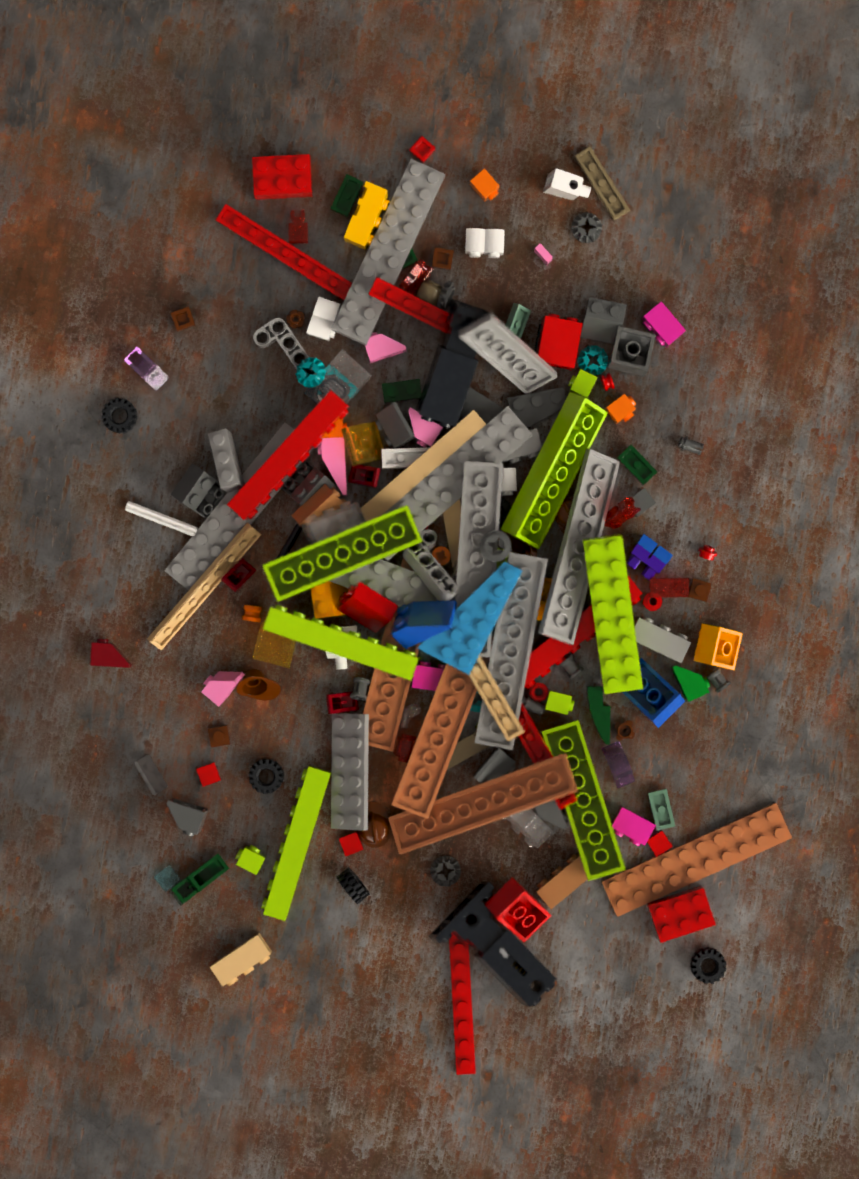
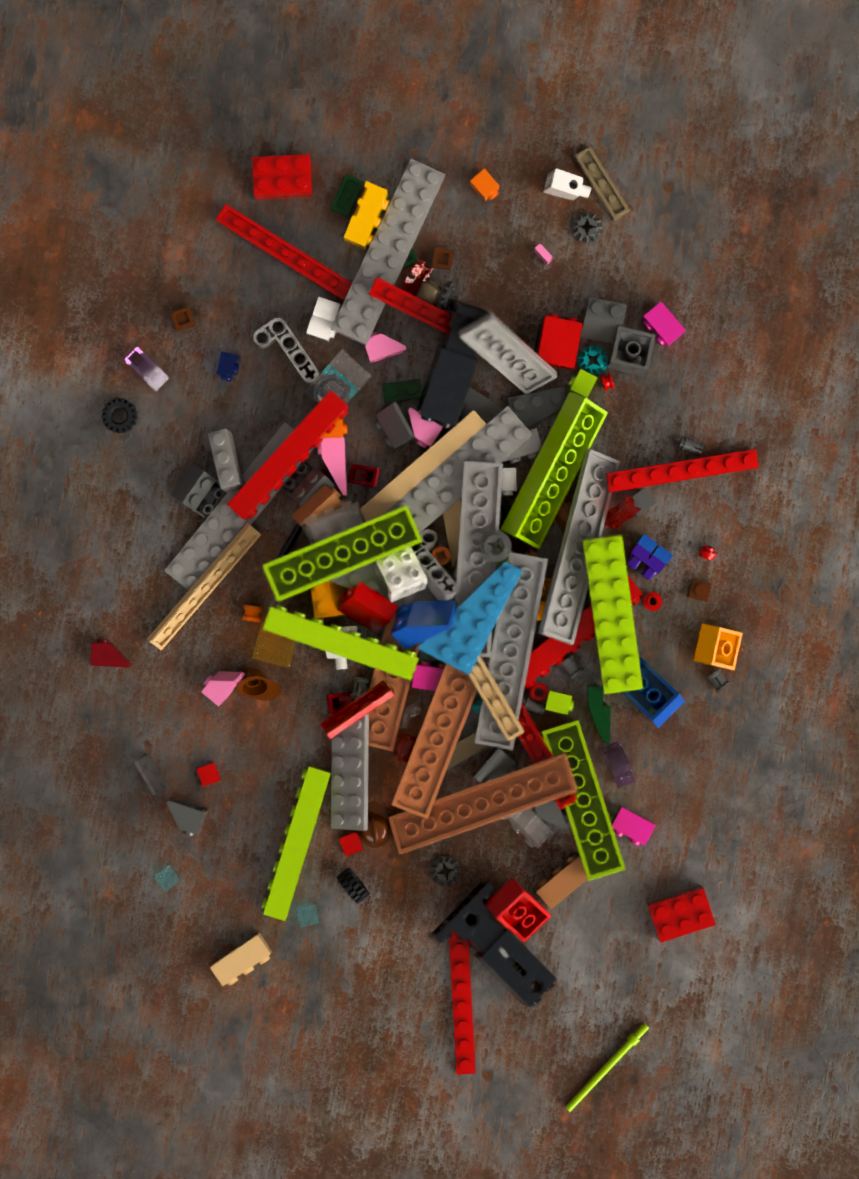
(161, 518): white axle -> none
(199, 879): dark green slope -> none
(219, 736): reddish brown plate -> none
(228, 366): none -> clear blue brick
(238, 575): dark red slope -> none
(250, 859): lime brick -> none
(266, 764): black tyre -> none
(298, 231): clear red plate -> none
(300, 319): reddish brown plate -> none
(308, 915): none -> clear light blue tile
(311, 380): teal gear -> none
(356, 709): none -> red plate
(363, 443): clear yellow plate -> none
(400, 457): white plate -> none
(402, 574): none -> white bracket
(422, 149): red tile -> none
(484, 242): white brick -> none
(517, 319): sand green plate -> none
(621, 409): orange brick -> none
(623, 735): reddish brown plate -> none
(633, 1039): none -> lime bar
(637, 465): dark green plate -> none
(659, 843): red tile -> none
(661, 640): light grey brick -> none
(661, 809): sand green plate -> none
(669, 587): clear red hinge -> none
(682, 470): none -> red plate
(690, 683): green slope -> none
(696, 859): nougat plate -> none
(714, 975): black tyre -> none

